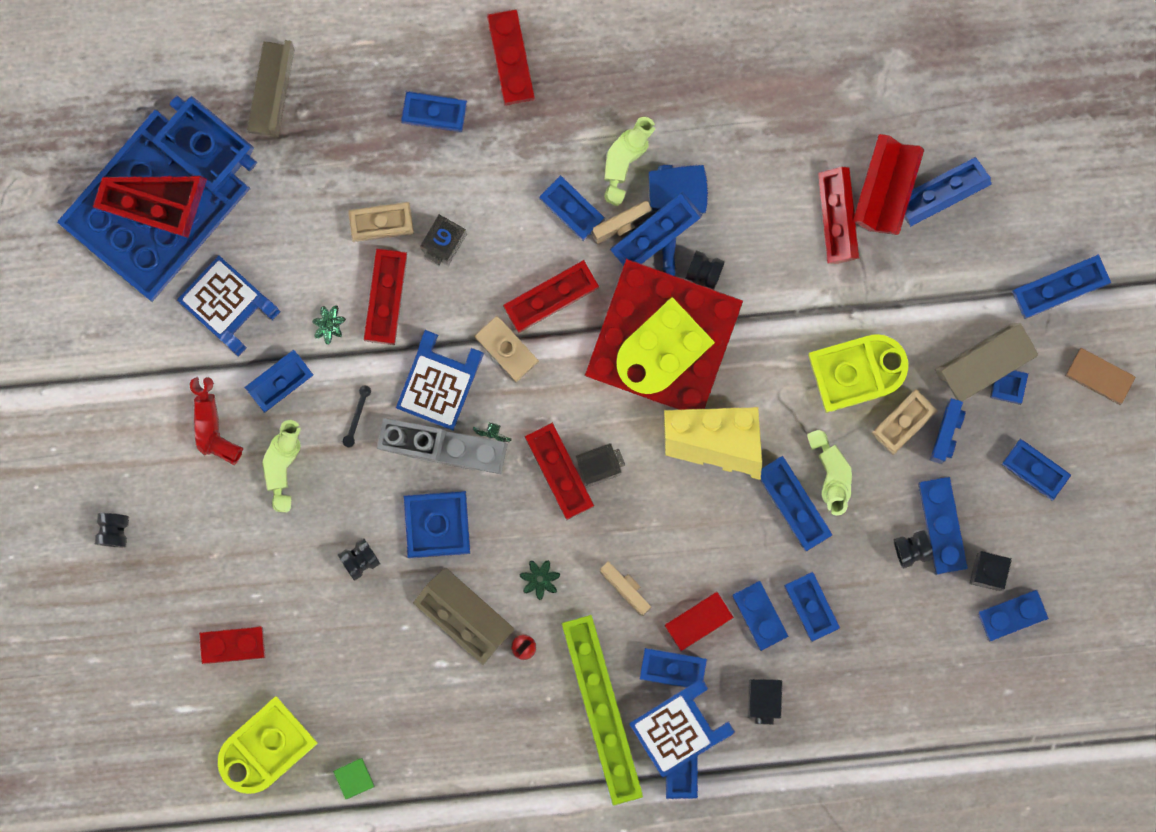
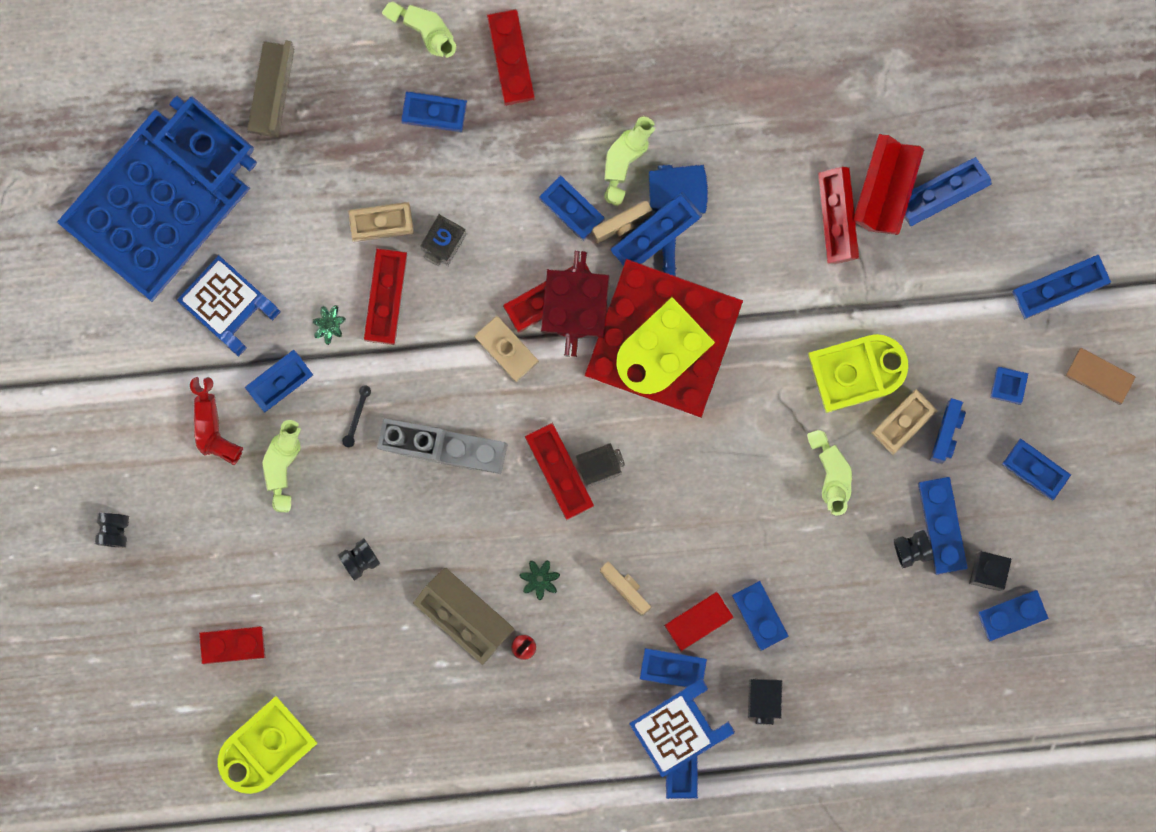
(154, 201): red wedge -> none
(354, 778): bright green tile -> none
(432, 28): none -> yellowish green arm
(437, 524): blue tile -> none
(438, 384): flag -> none
(492, 432): clear green plant -> none
(575, 303): none -> dark red plate
(602, 710): lime plate -> none
(703, 269): black wheel -> none
(716, 437): light yellow wedge -> none
(794, 504): blue plate -> none
(812, 606): blue plate -> none
(987, 361): dark tan panel -> none

